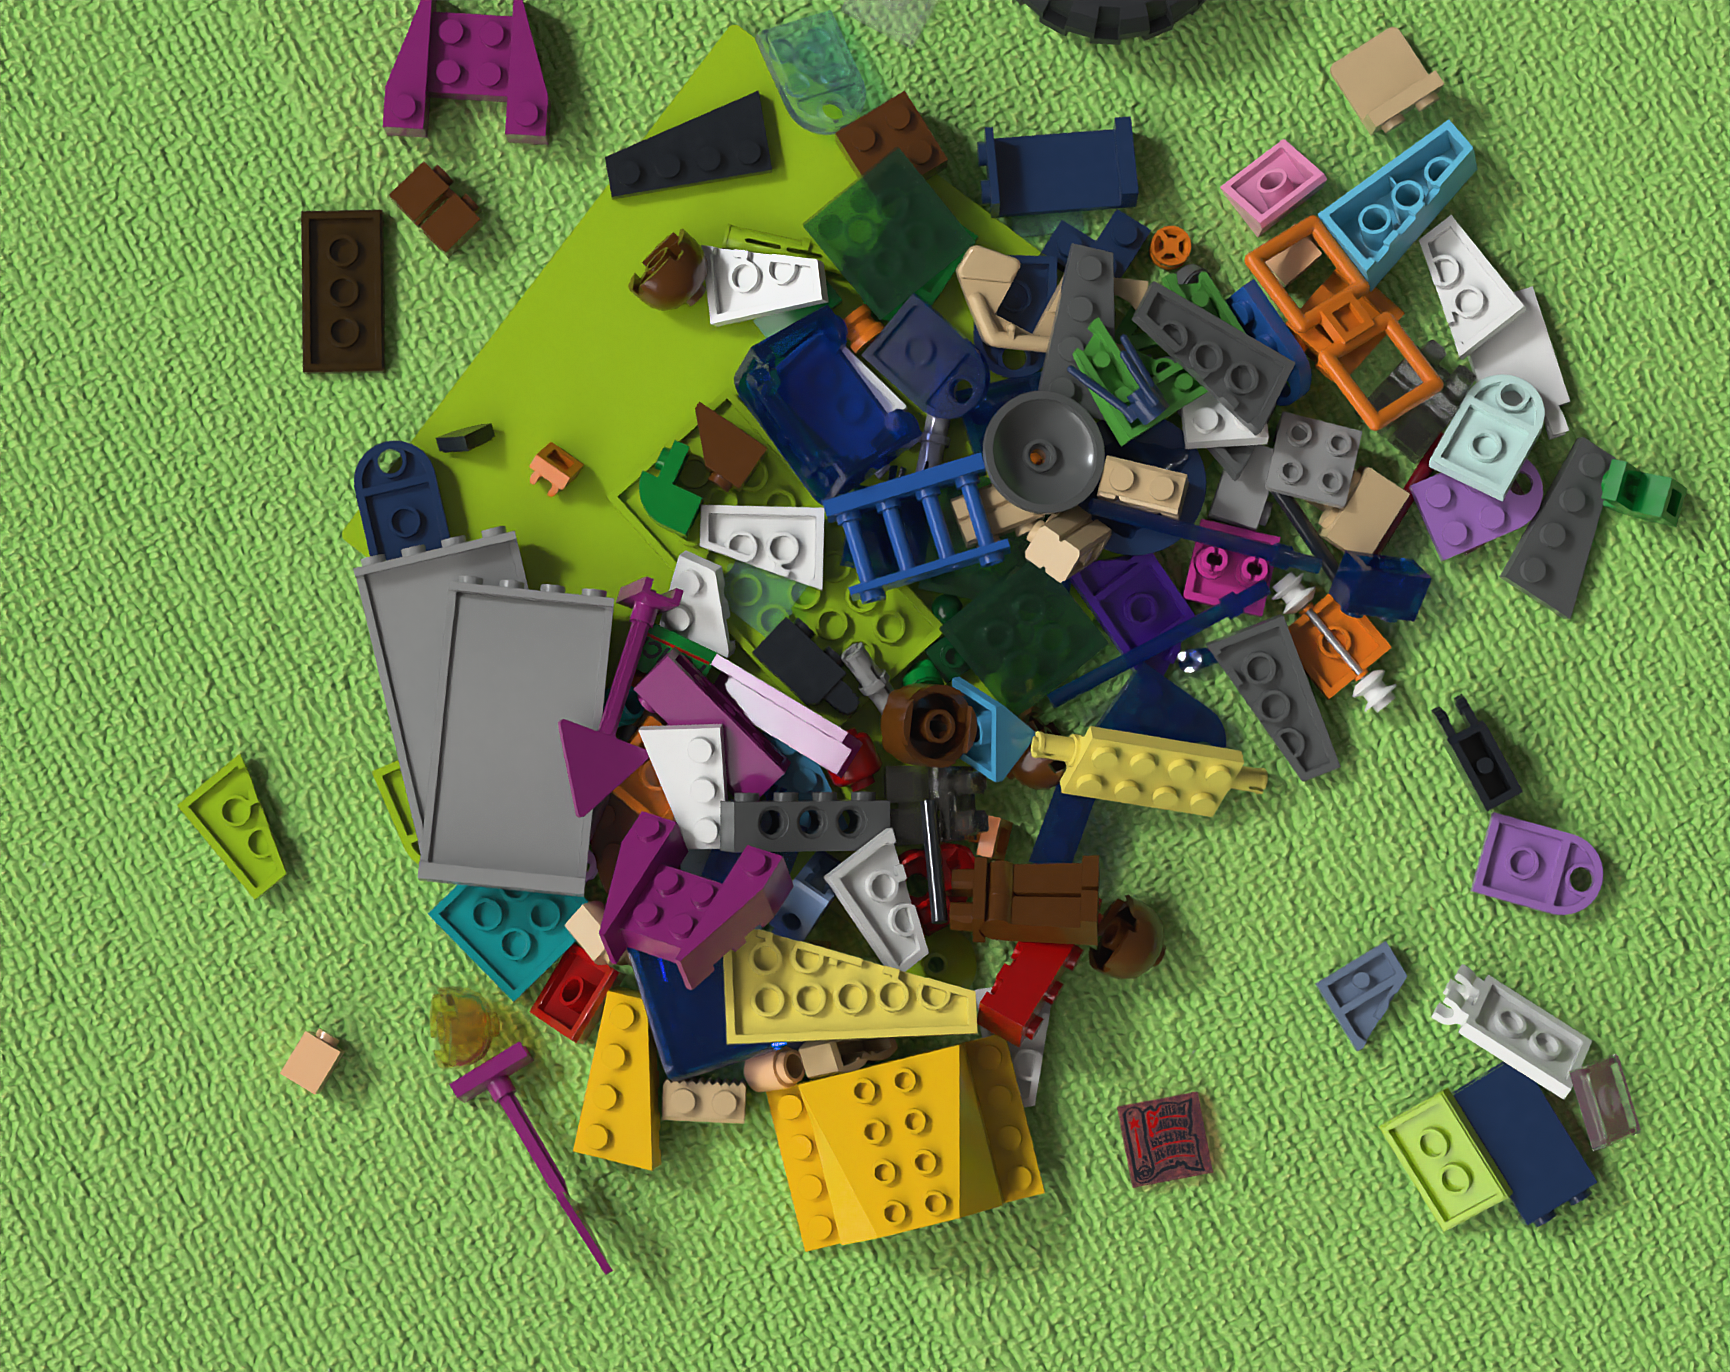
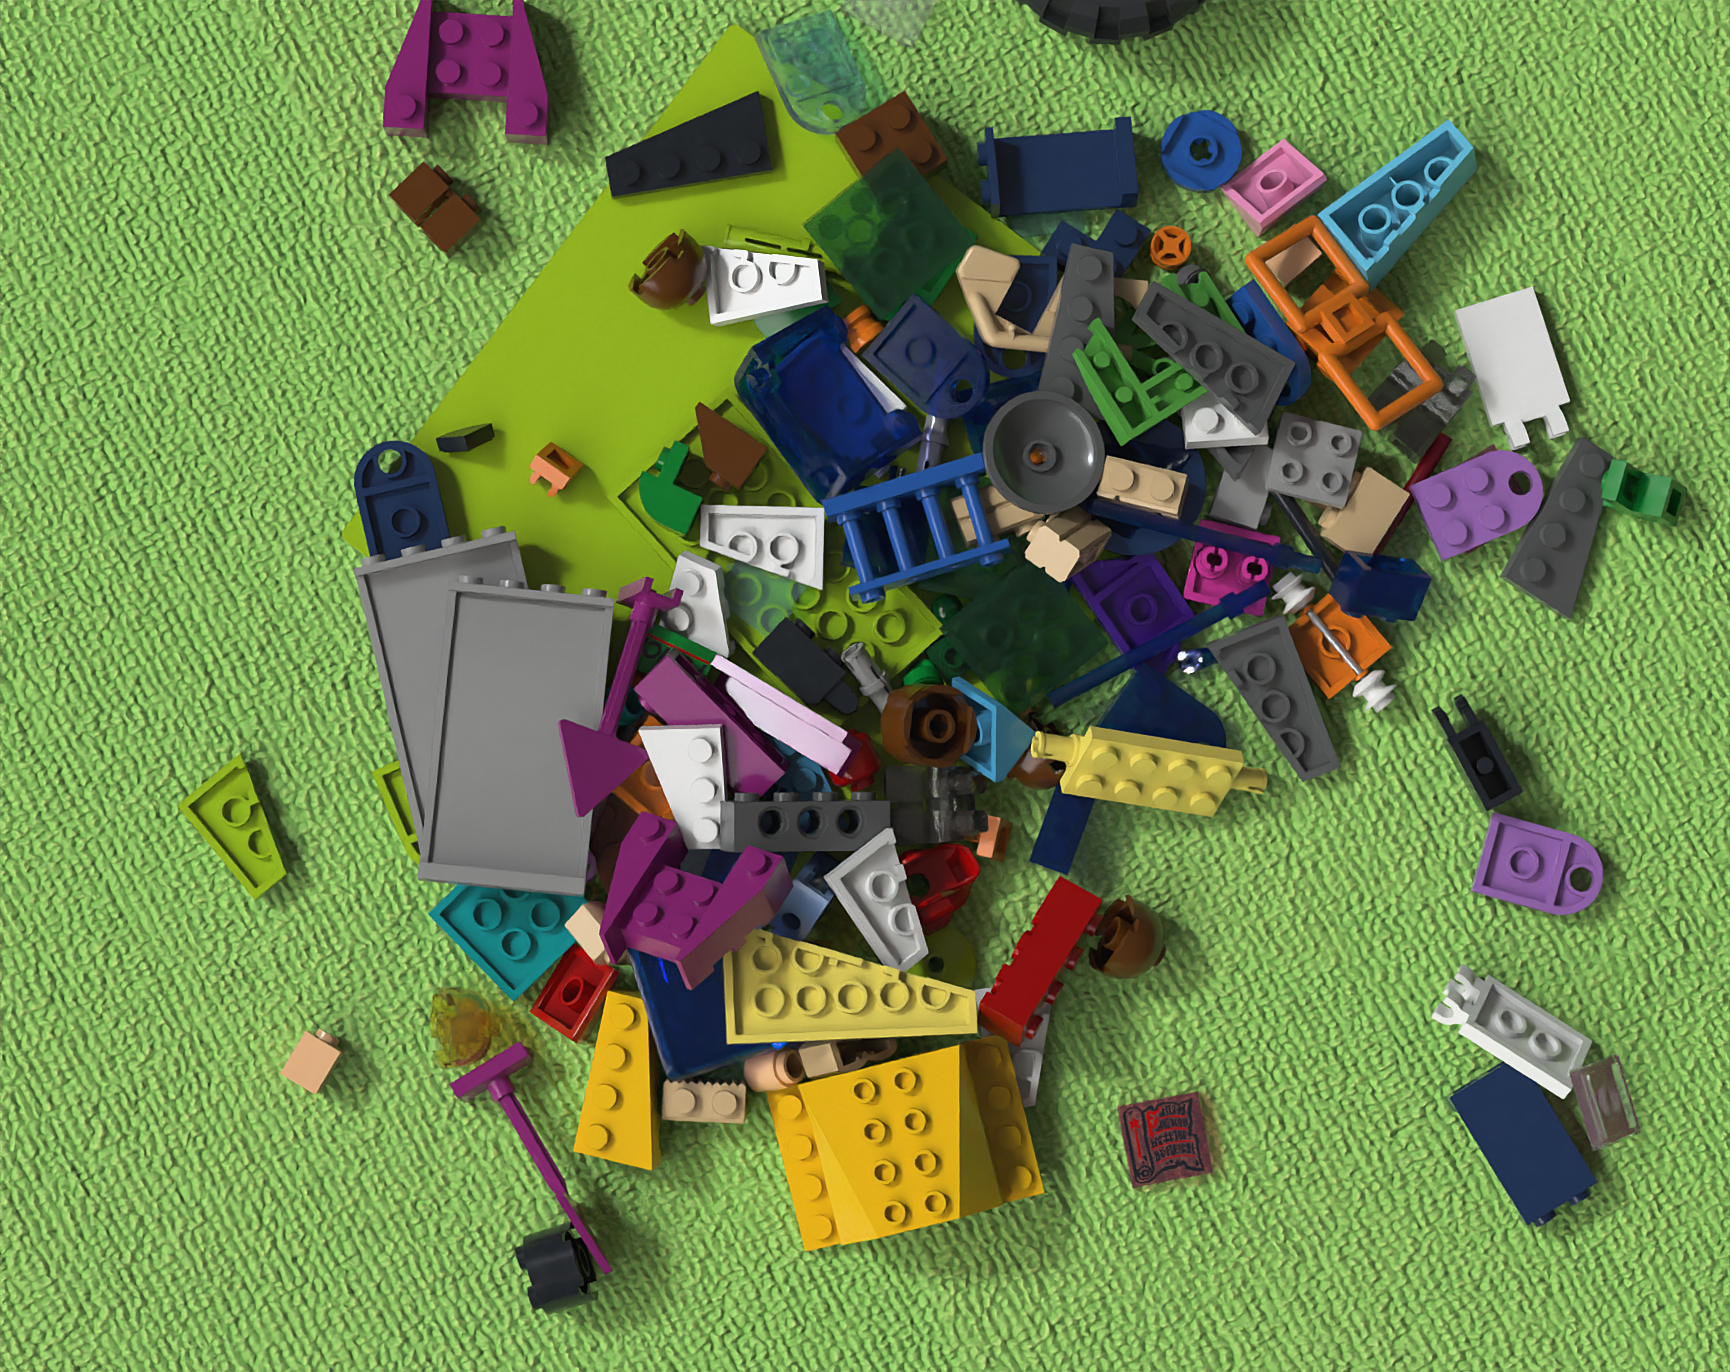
(343, 291): dark brown tile -> none
(557, 1269): none -> black brick
(934, 862): black bar -> none
(1028, 901): reddish brown hips -> none
(1146, 400): dark blue plant -> none
(1193, 129): none -> blue plate
(1362, 991): sand blue wing -> none
(1385, 81): tan bracket -> none
(1445, 1159): lime tile -> none
(1468, 286): white wing -> none
(1489, 438): light aqua plate -> none

